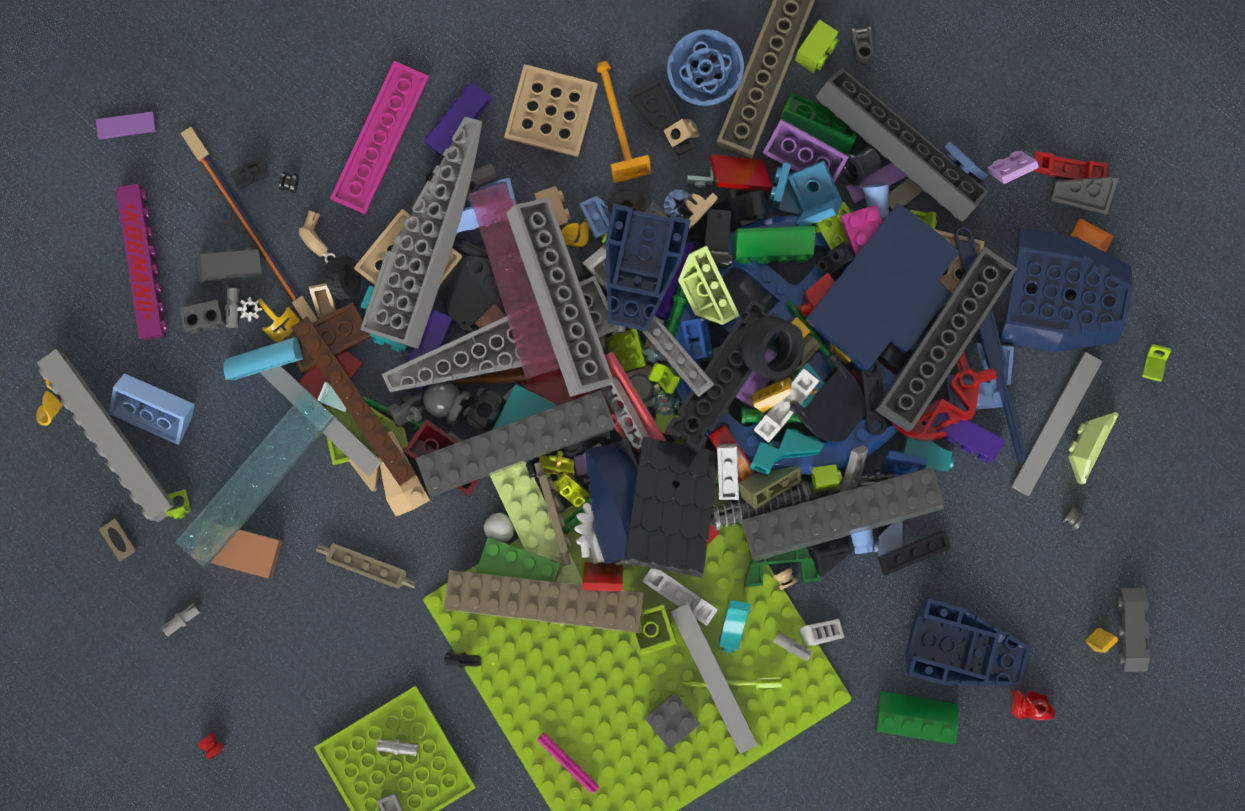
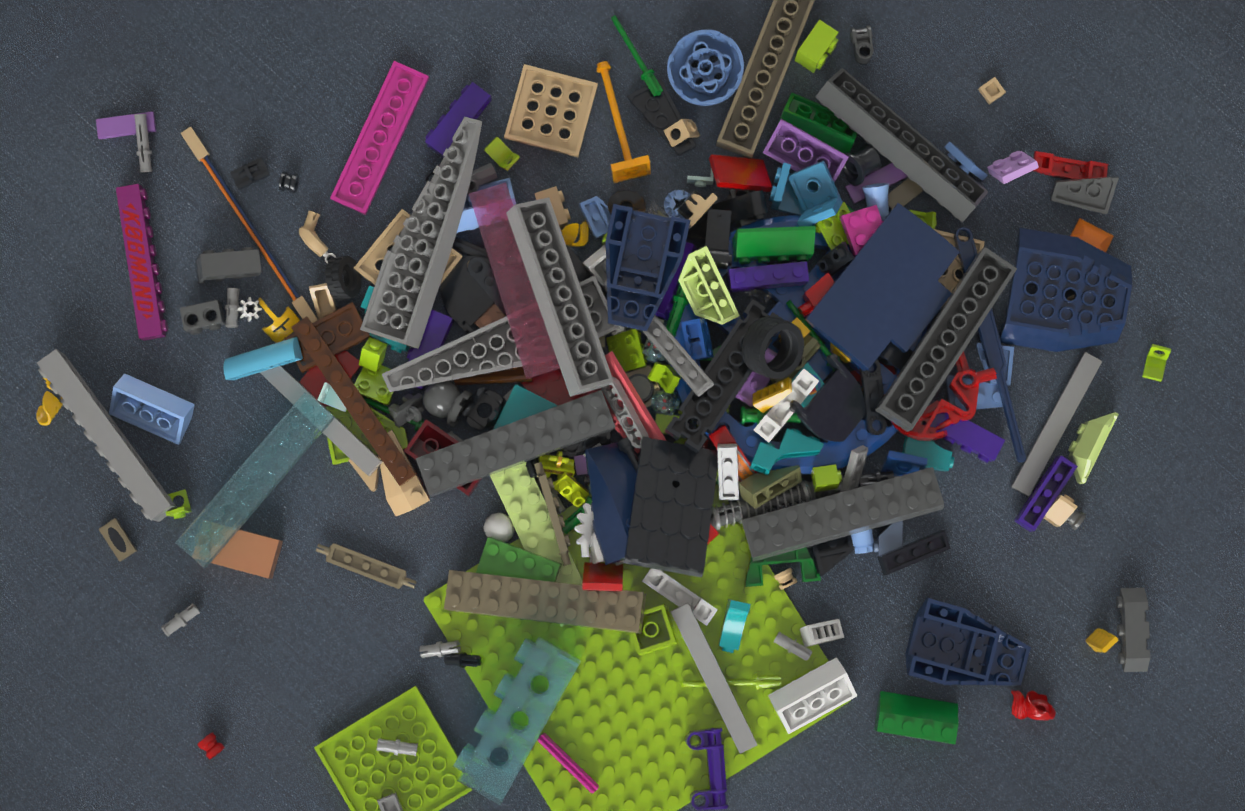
(143, 143): none -> light grey pin
(373, 354): none -> lime brick
(373, 385): none -> lime hinge
(440, 649): none -> light grey pin
(498, 729): none -> clear light blue brick
(501, 154): none -> lime bracket
(648, 75): none -> green piece
(672, 720): dark grey brick -> none
(716, 769): none -> dark purple piece
(767, 277): none -> dark purple brick
(812, 695): none -> white slope
(992, 90): none -> tan plate
(1045, 493): none -> dark purple brick
(1060, 510): none -> tan slope

